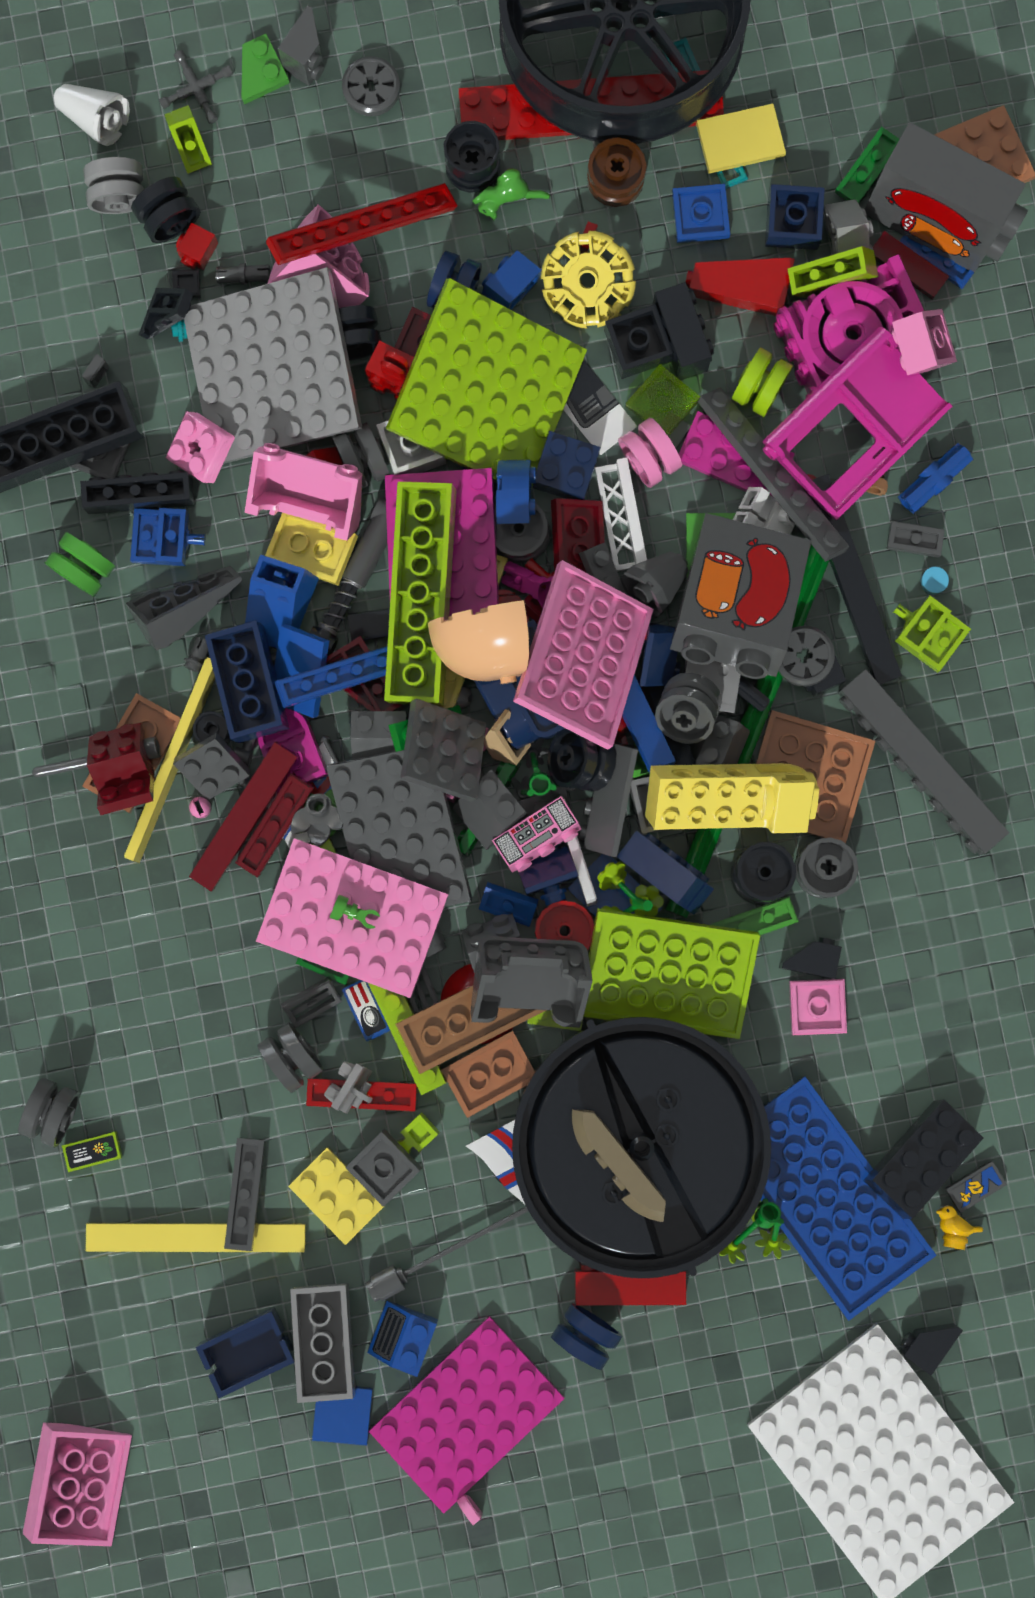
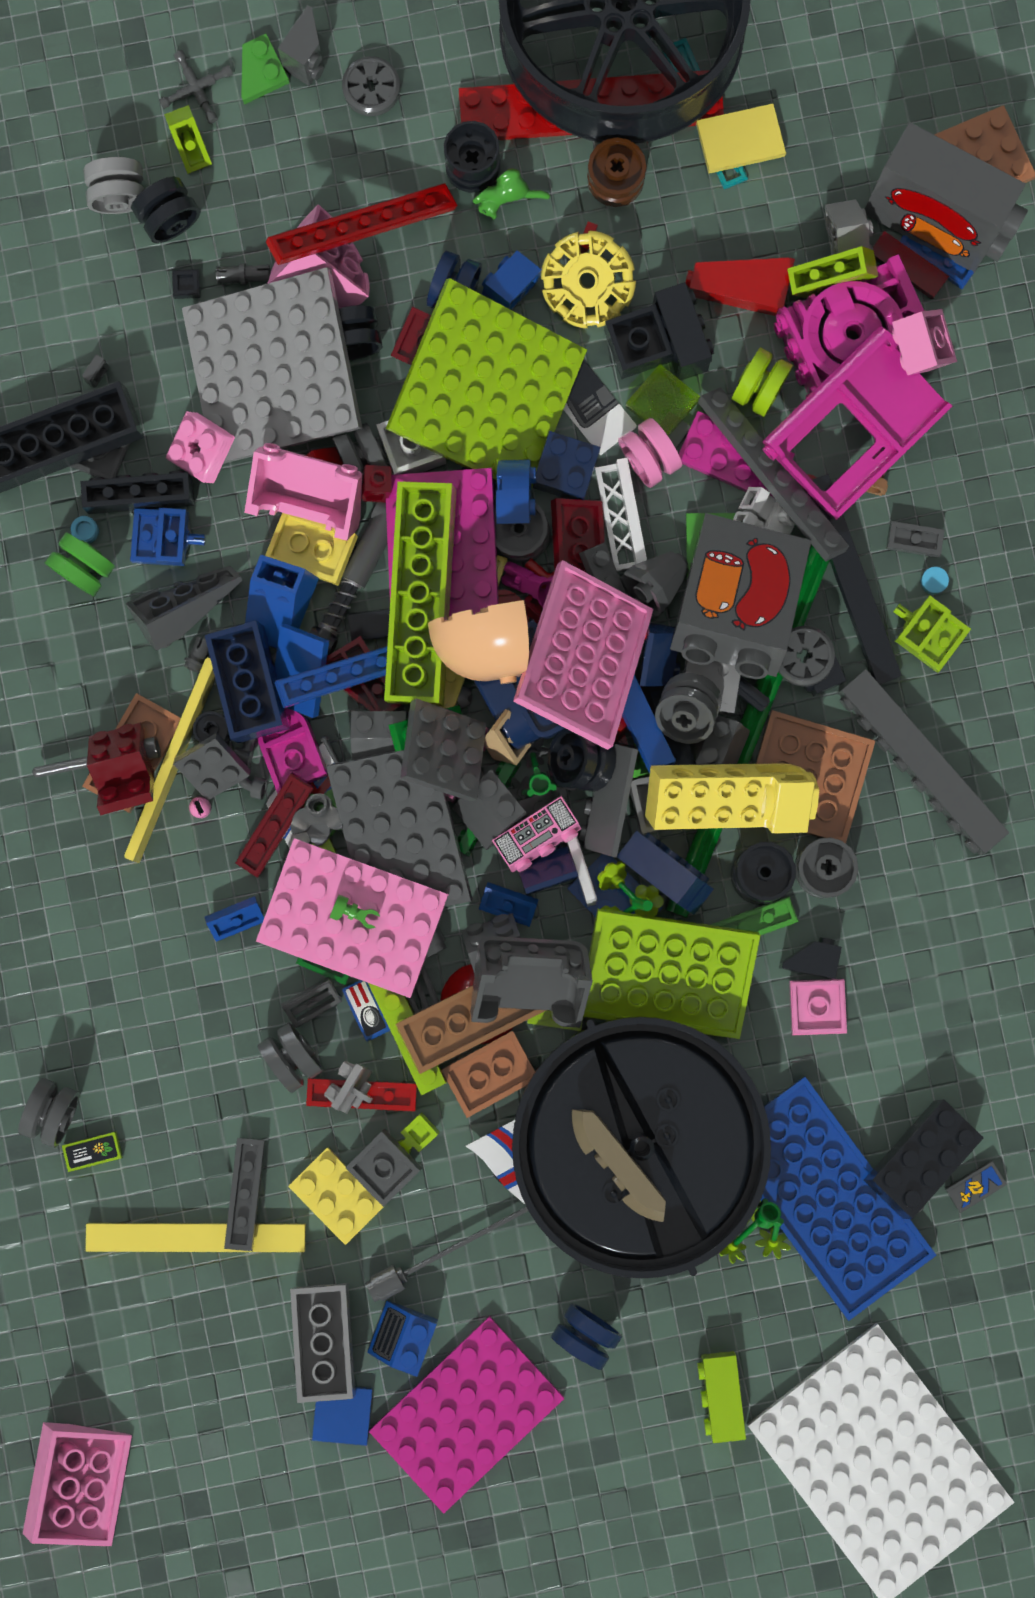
(85, 529): none -> medium azure tile
(94, 111): white cone -> none
(165, 310): black wing -> none
(179, 330): teal plate -> none
(196, 246): red brick -> none
(235, 918): none -> blue plate
(243, 816): dark red tile -> none
(246, 1352): dark blue piece -> none
(376, 484): none -> dark red bracket
(388, 369): red brick -> none
(470, 1509): bright pink tile -> none
(553, 895): blue plate -> none
(565, 914): red wheel -> none
(600, 1288): red brick -> none
(701, 213): blue plate -> none
(722, 1397): none -> lime brick
(794, 217): dark blue brick -> none
(867, 166): green plate -> none
(929, 1345): black slope -> none
(935, 478): blue piece -> none
(955, 1228): yellow animal -> none

